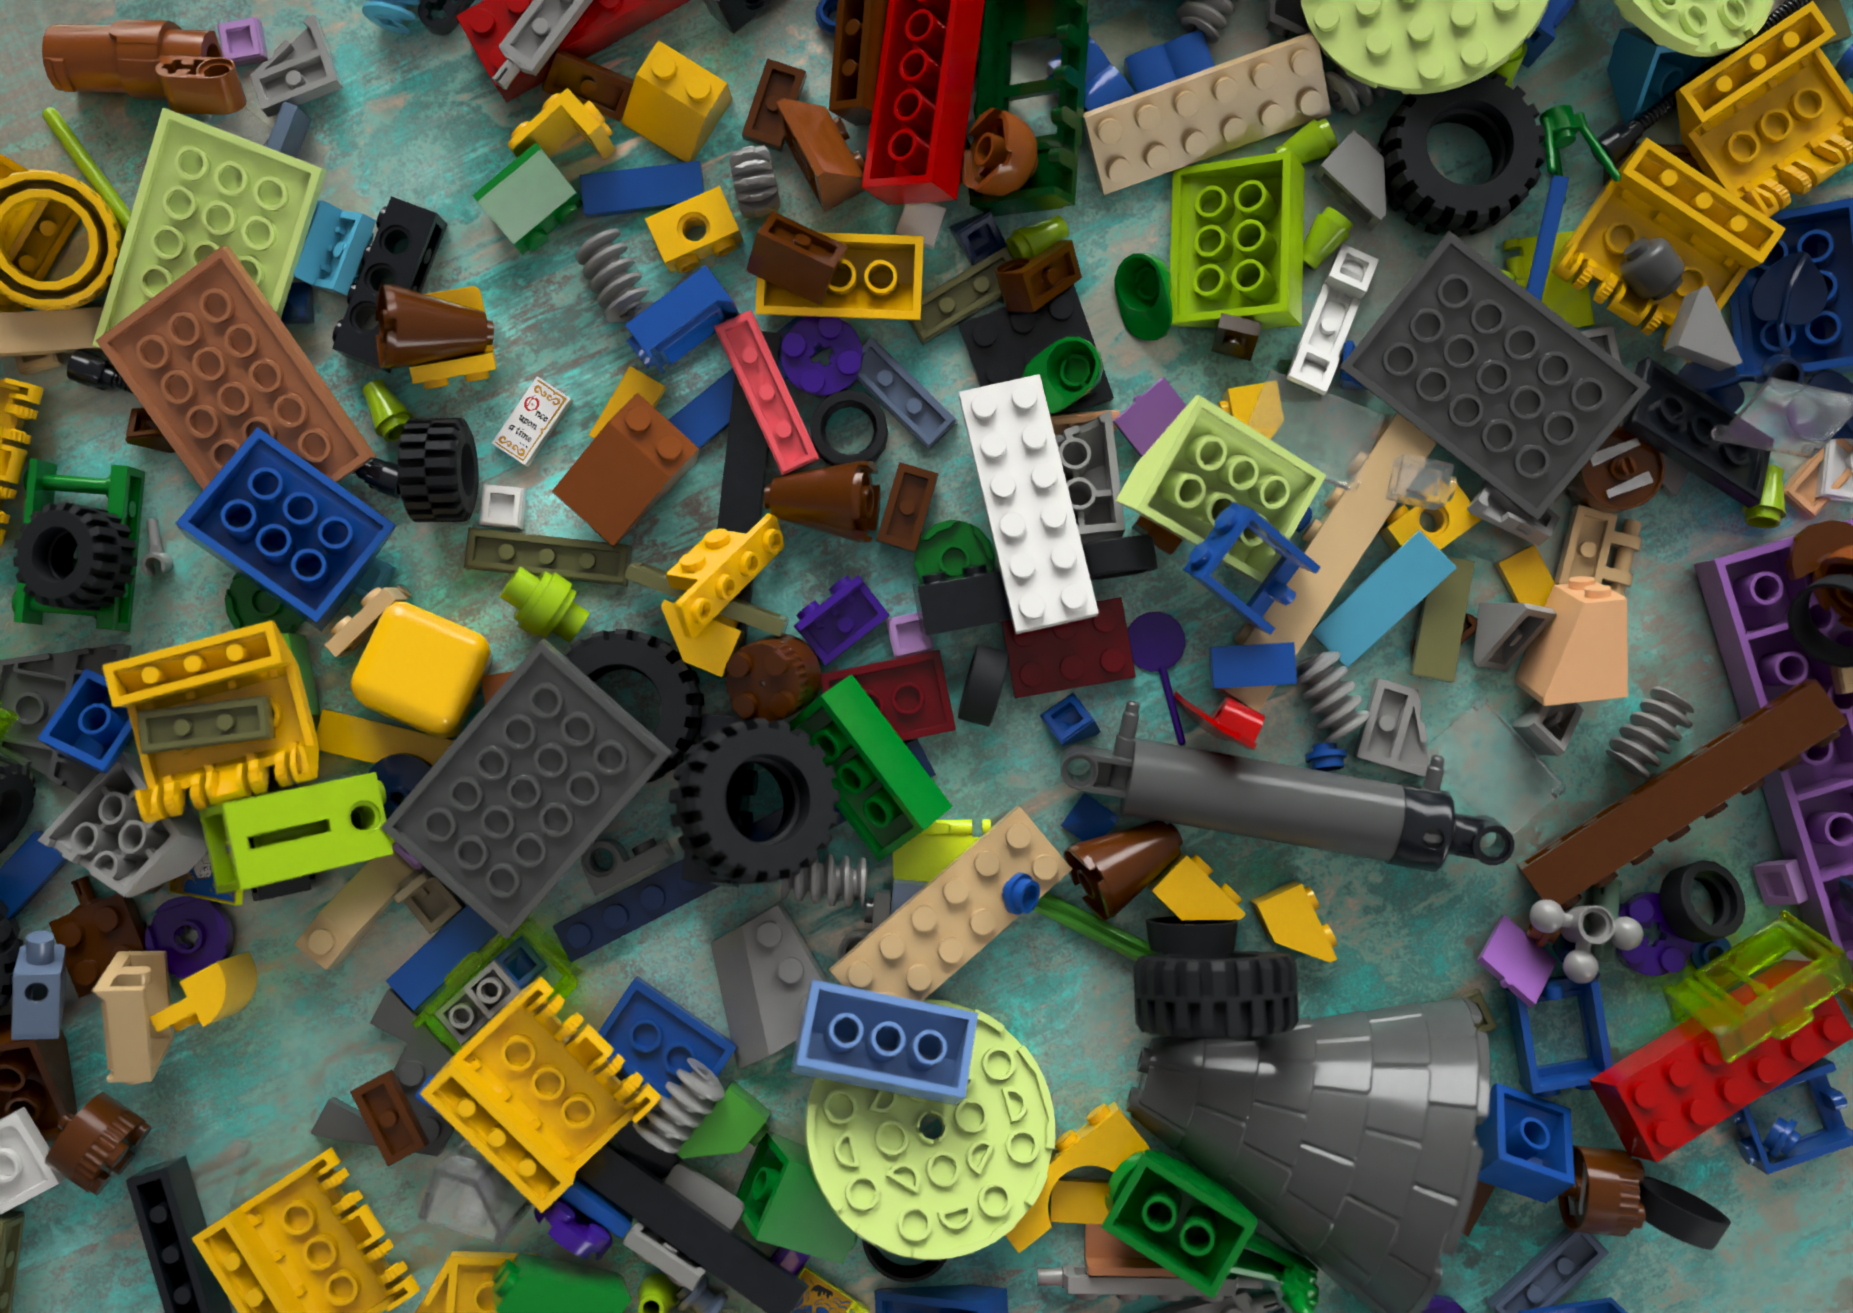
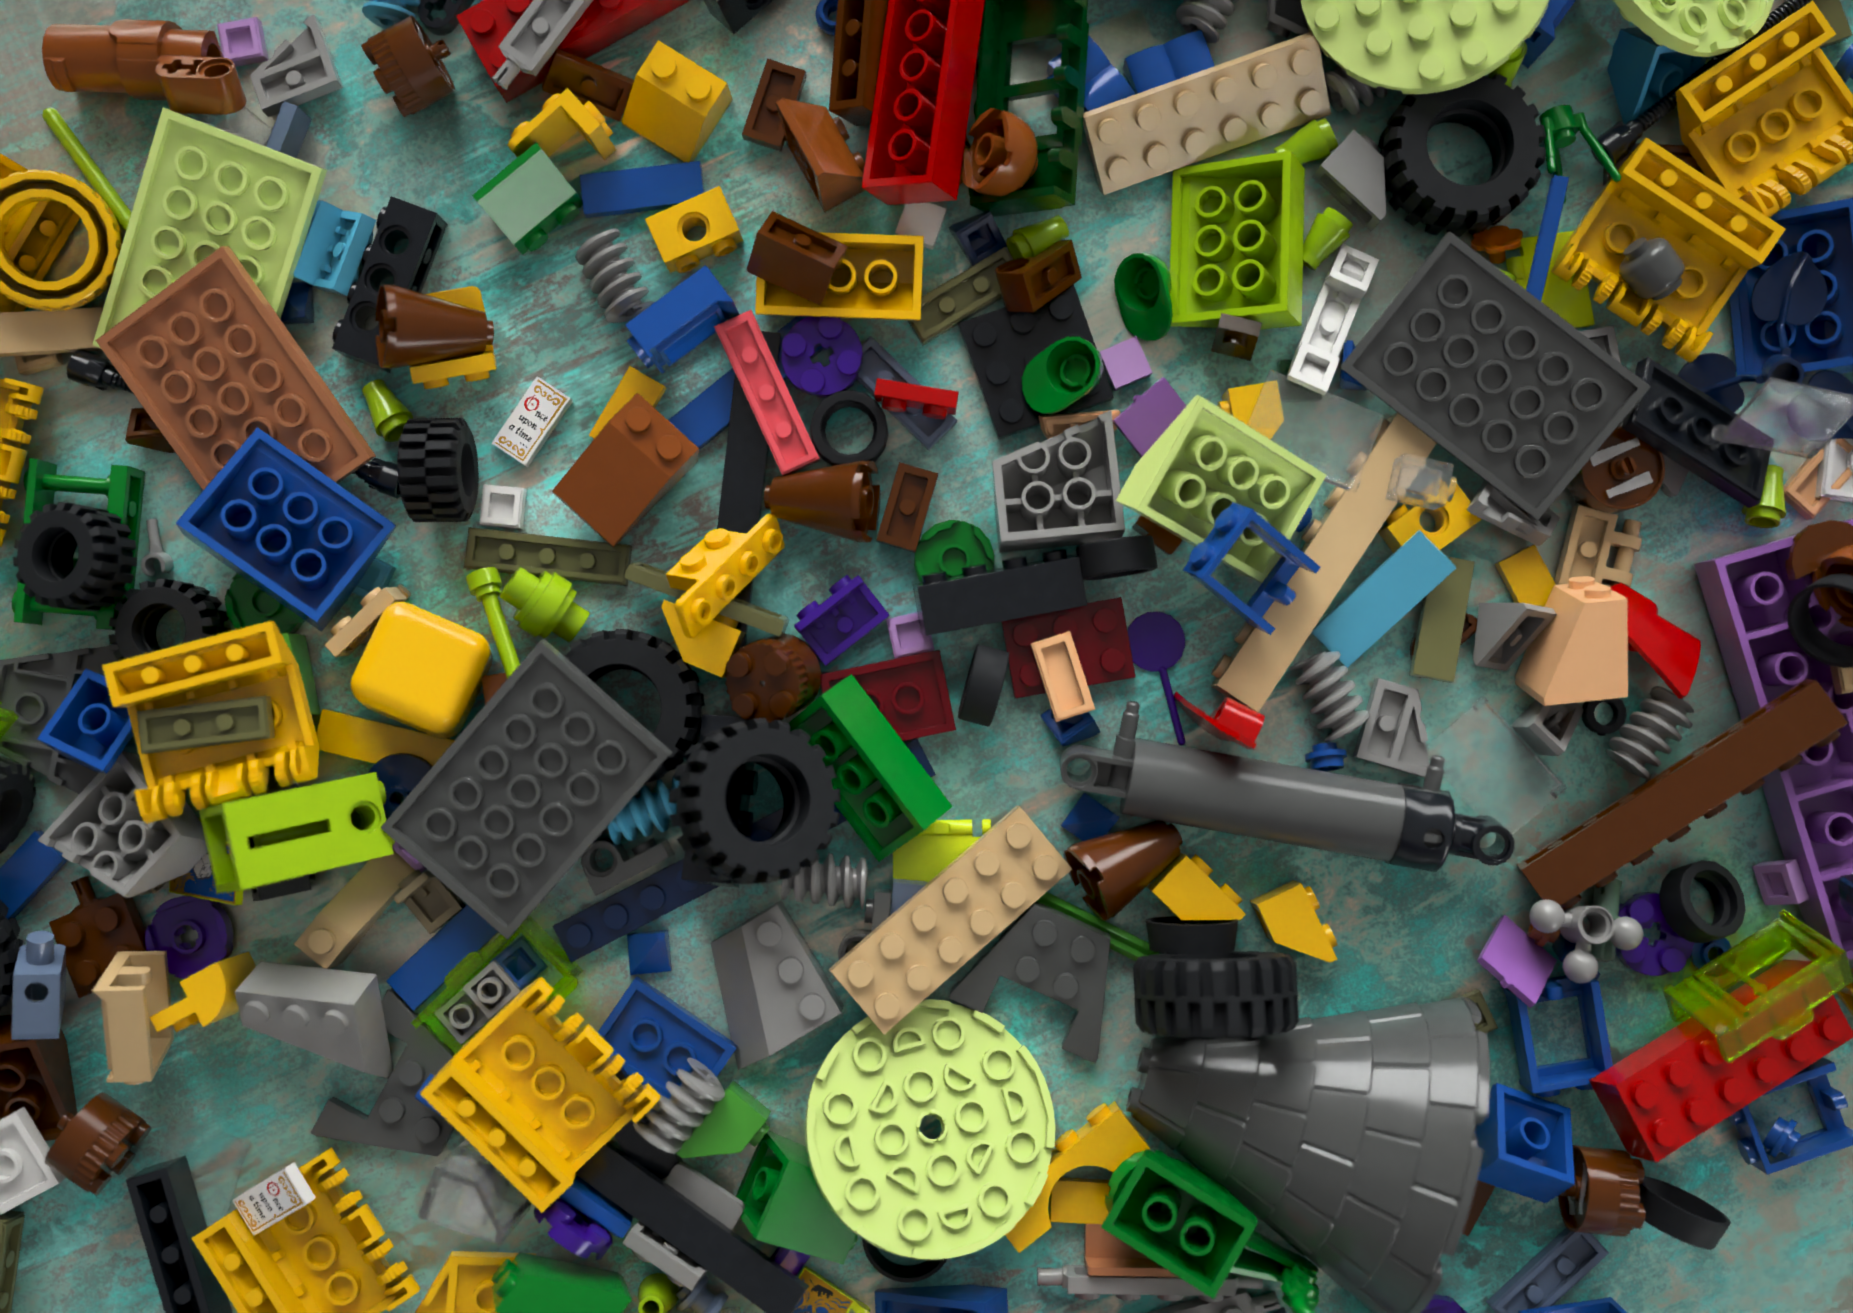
(145, 607): none -> black tyre
(274, 1198): none -> white tile
(320, 1012): none -> light grey wedge
(389, 1117): reddish brown plate -> none
(410, 66): none -> reddish brown piece
(486, 586): none -> lime piece
(644, 813): none -> medium azure piece
(649, 952): none -> blue slope
(754, 181): light grey gear -> none
(885, 1042): medium blue slope -> none
(933, 401): none -> red plate
(1020, 894): blue plate -> none
(1028, 504): white plate -> none
(1053, 958): none -> dark grey wing
(1062, 676): none -> light nougat tile
(1125, 363): none -> lavender tile
(1252, 665): blue tile -> none
(1497, 241): none -> orange plant
(1617, 721): none -> black piece
(1662, 645): none -> red panel
(1701, 333): light grey slope -> none

